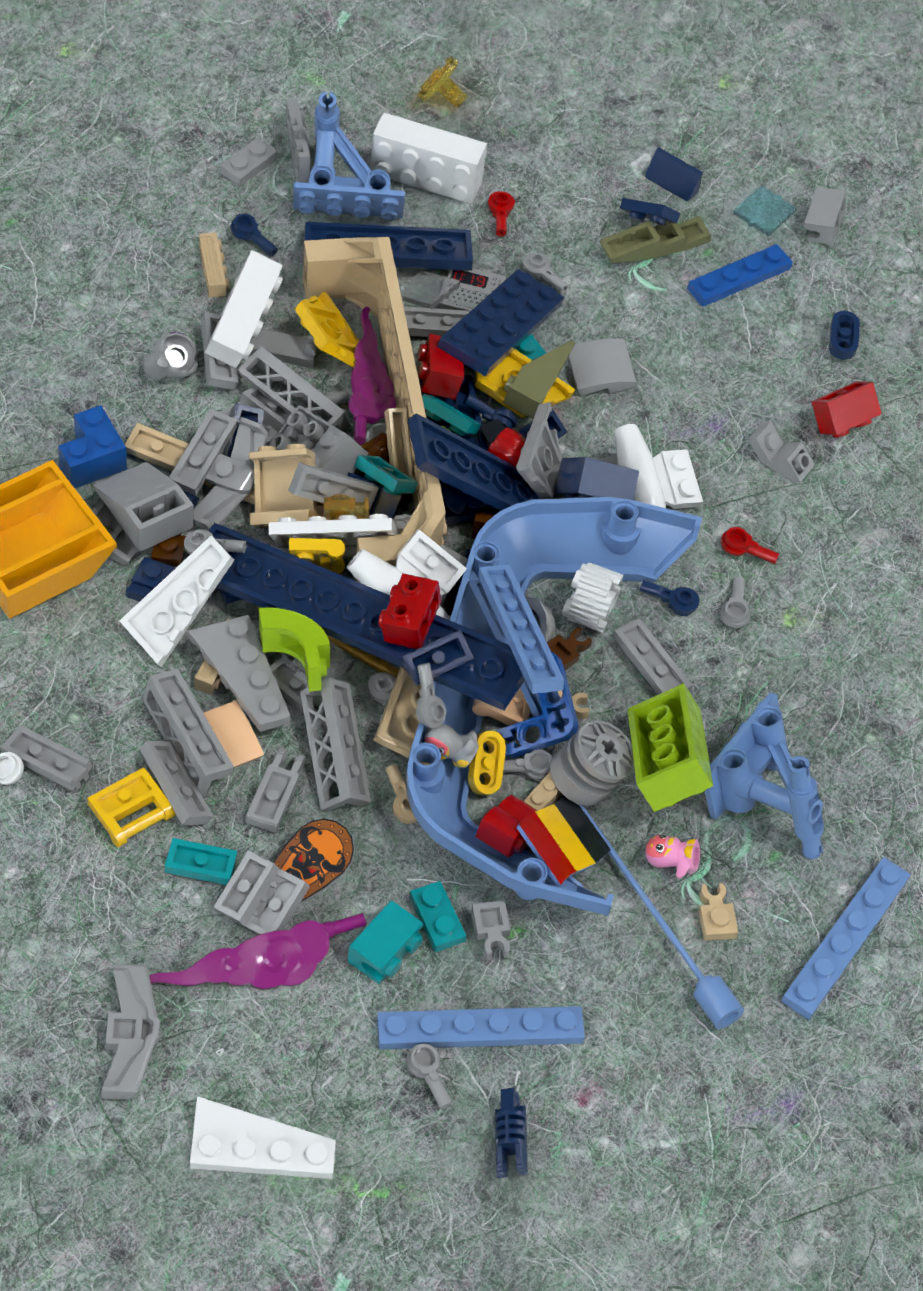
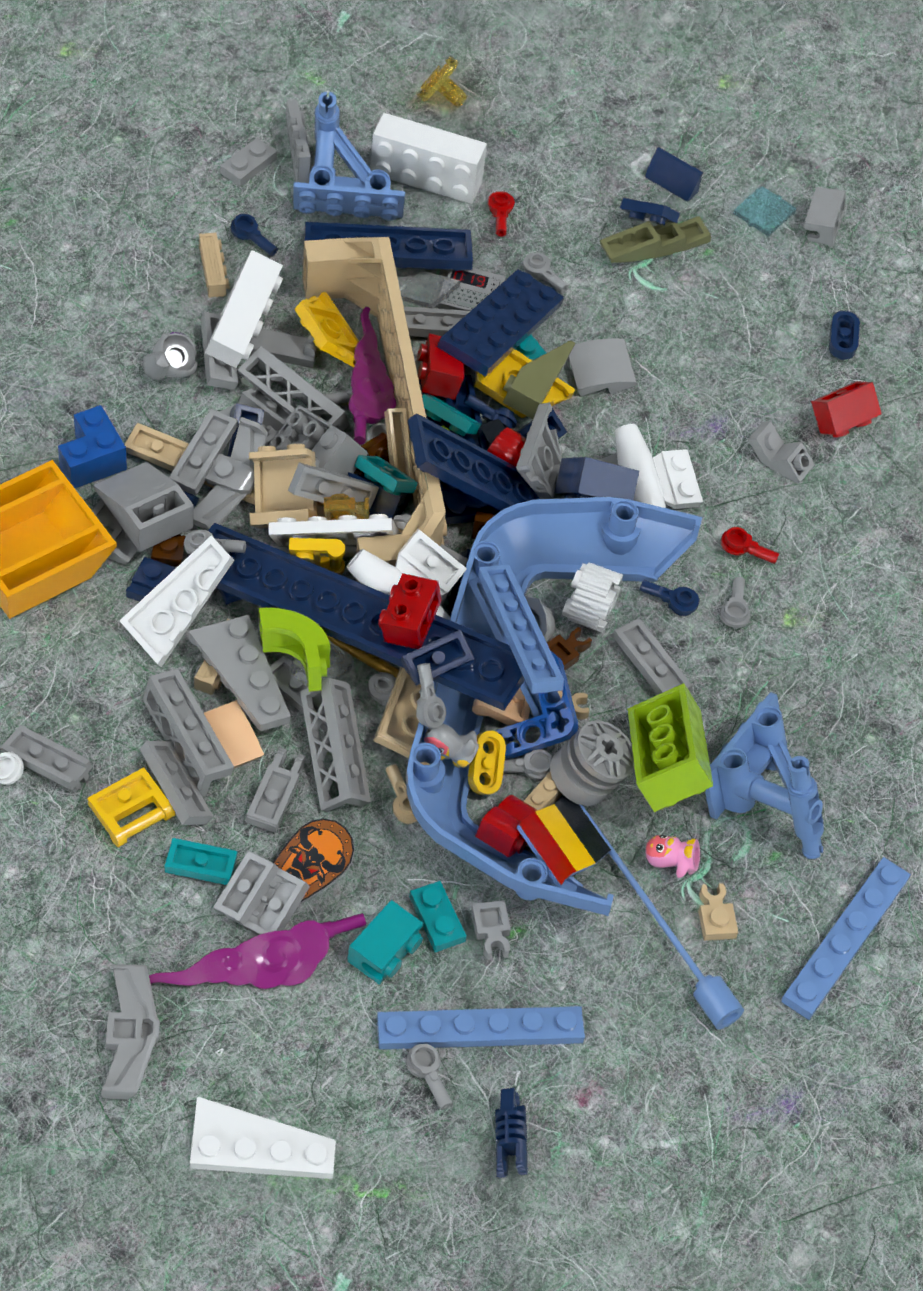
(739, 275): blue plate -> none

